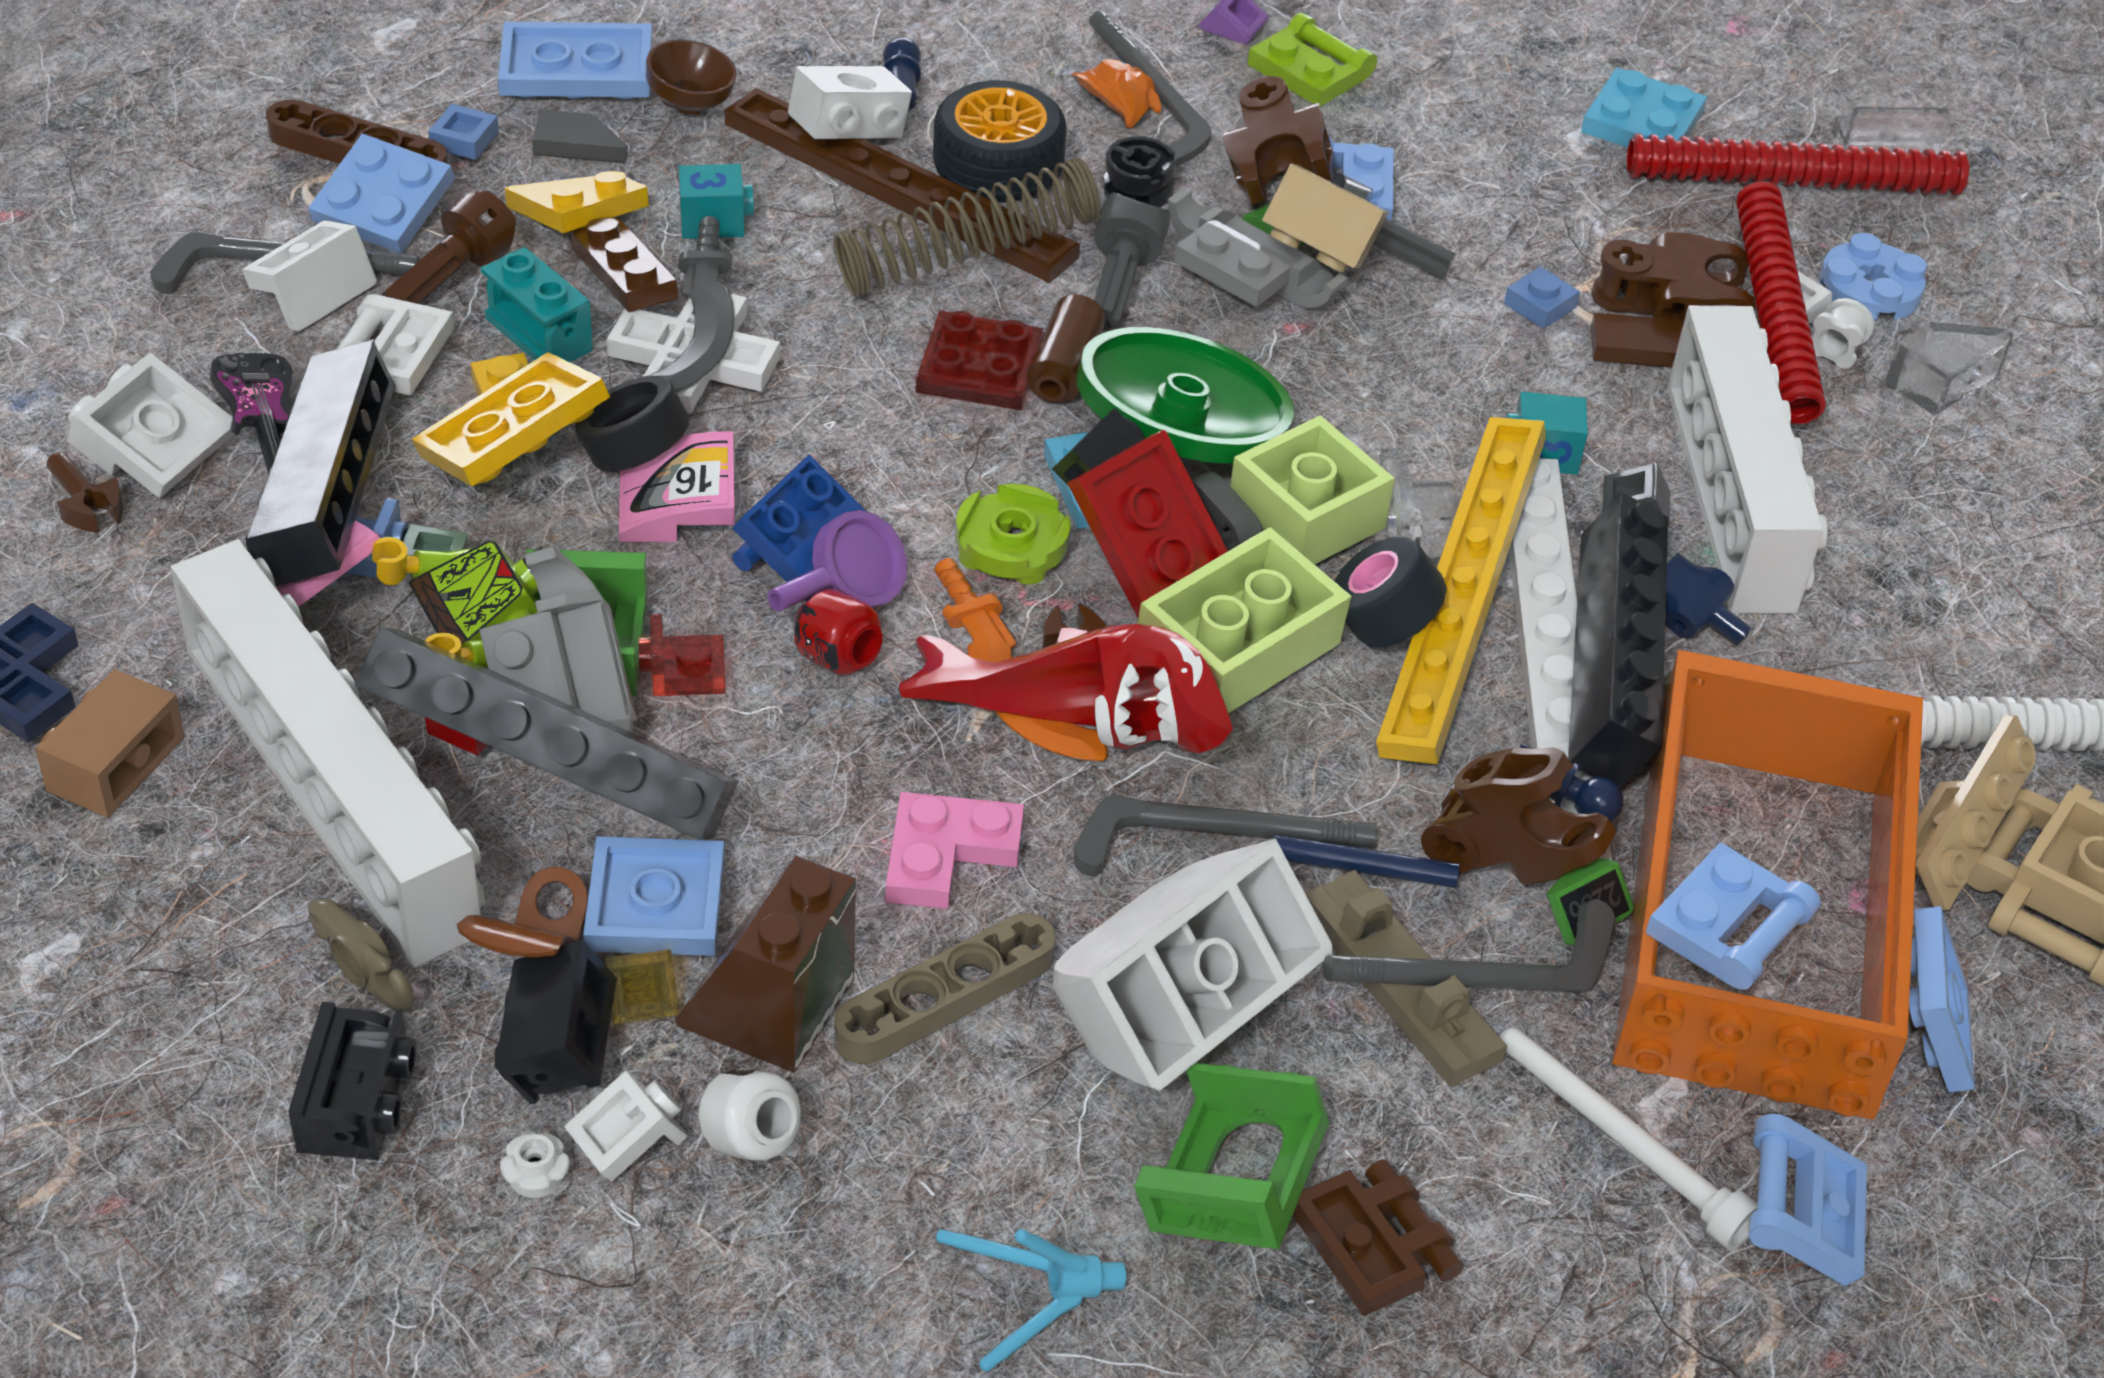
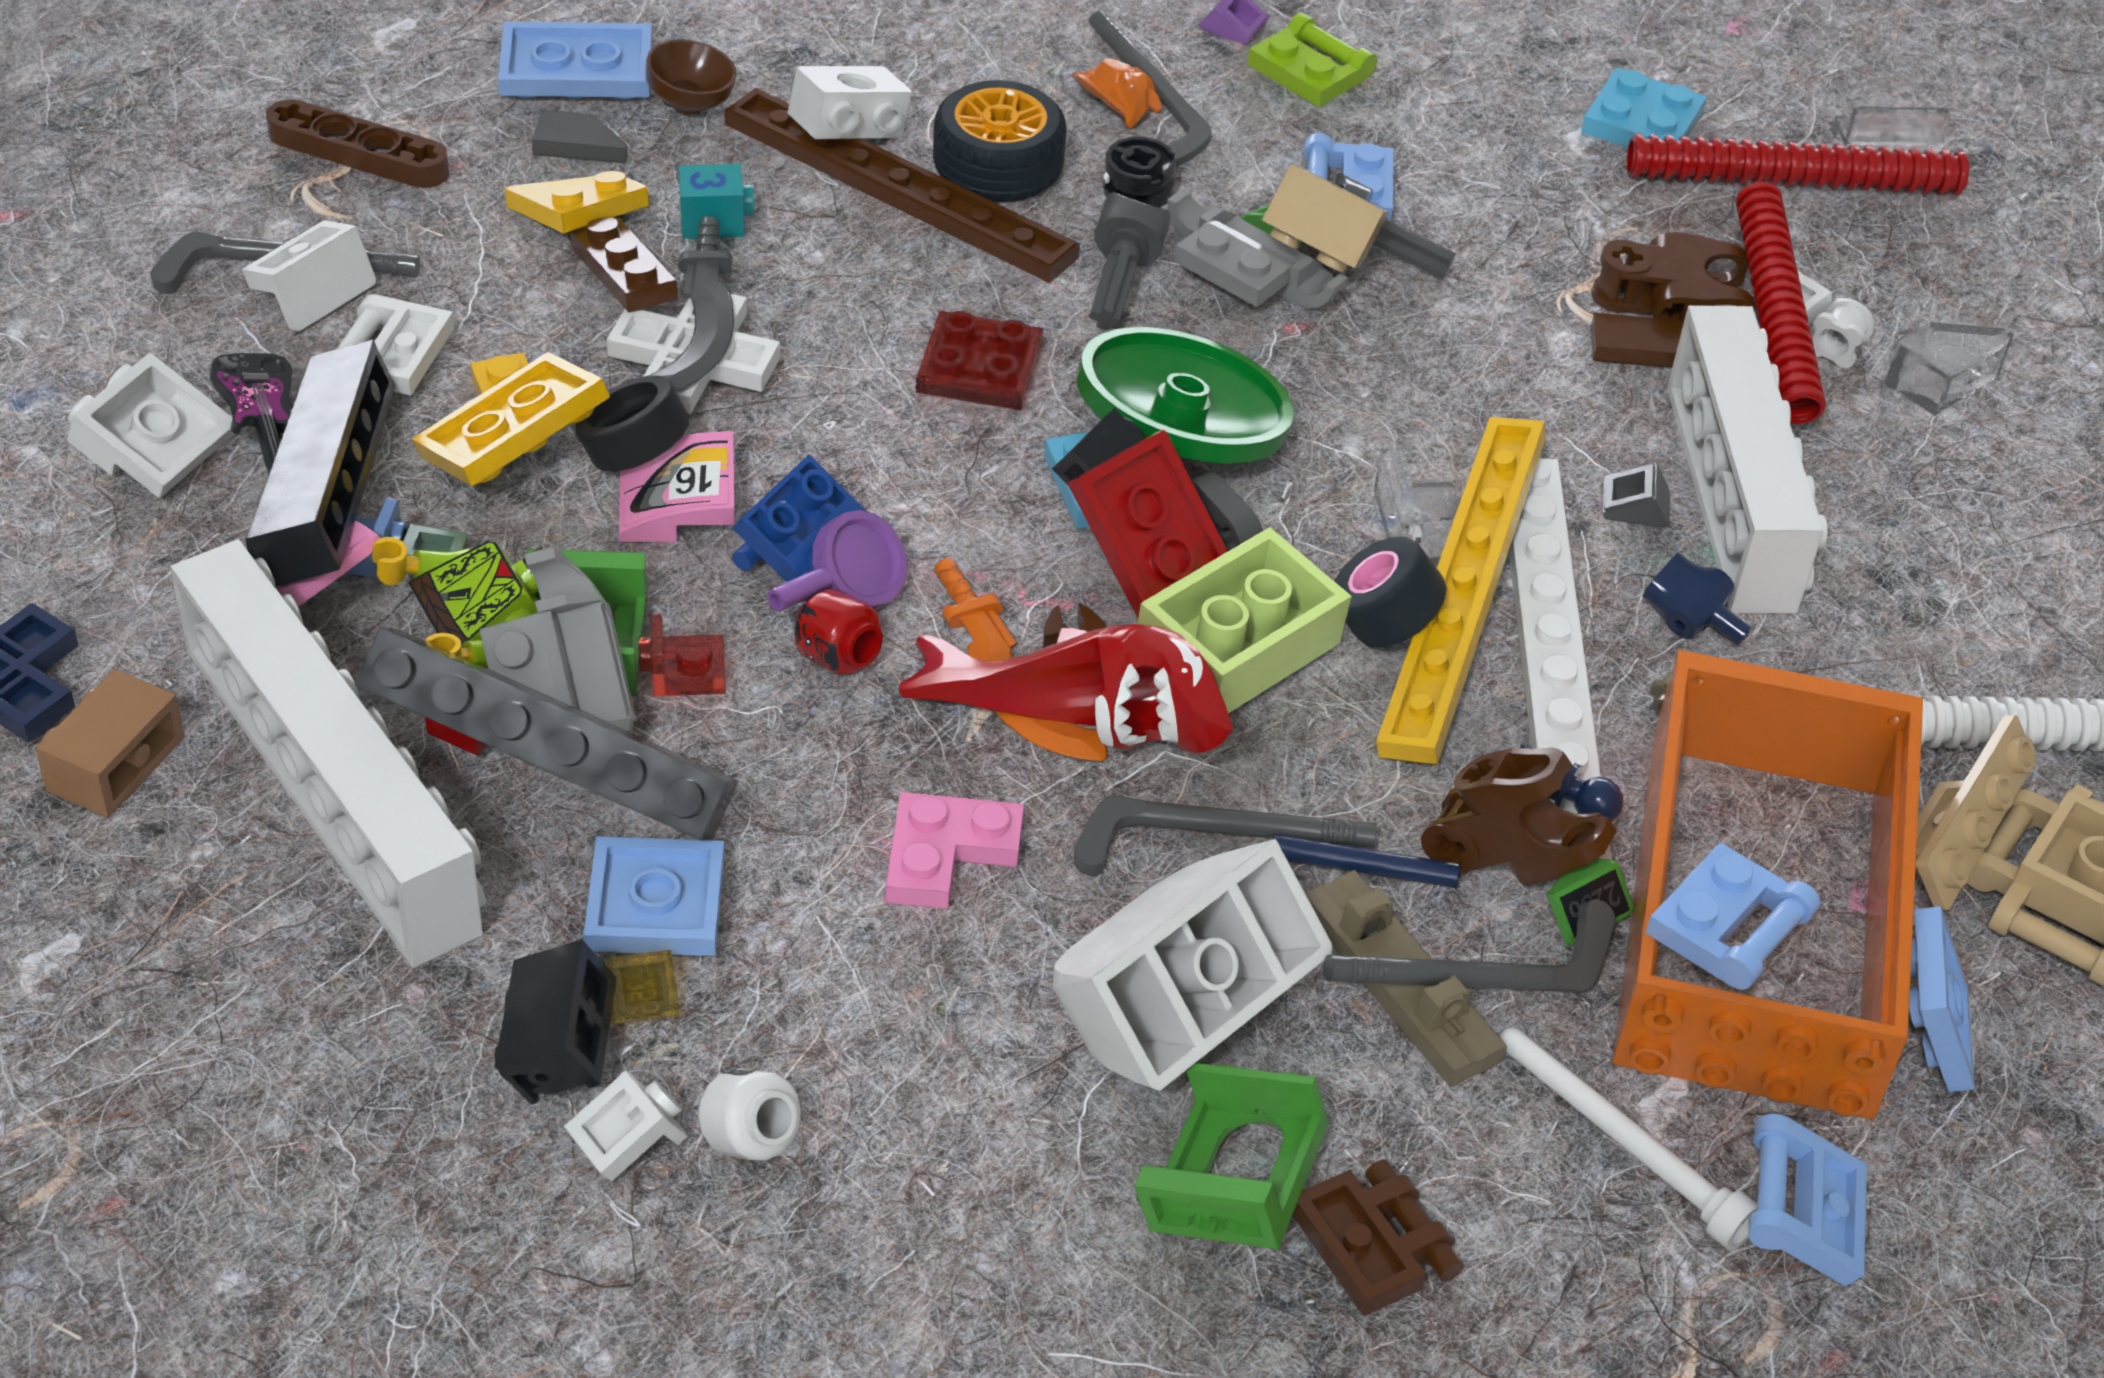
(76, 509): reddish brown bar -> none
(351, 1083): black hinge -> none
(360, 954): dark tan piece -> none
(382, 192): light blue plate -> none
(464, 131): medium blue plate -> none
(466, 240): reddish brown piece -> none
(532, 933): dark orange piece -> none
(537, 307): teal hinge -> none
(538, 1177): white plate -> none
(781, 968): reddish brown slope -> none
(903, 59): dark blue pin -> none
(938, 979): dark tan beam -> none
(1021, 556): lime plate -> none
(1057, 358): reddish brown brick -> none
(1068, 1274): medium azure plant -> none
(1080, 197): dark tan piece -> none
(1275, 138): reddish brown piece -> none
(1314, 489): yellowish green brick -> none
(1541, 297): medium blue plate -> none
(1564, 426): teal brick -> none
(1619, 641): black brick -> none
(1896, 275): light blue plate -> none

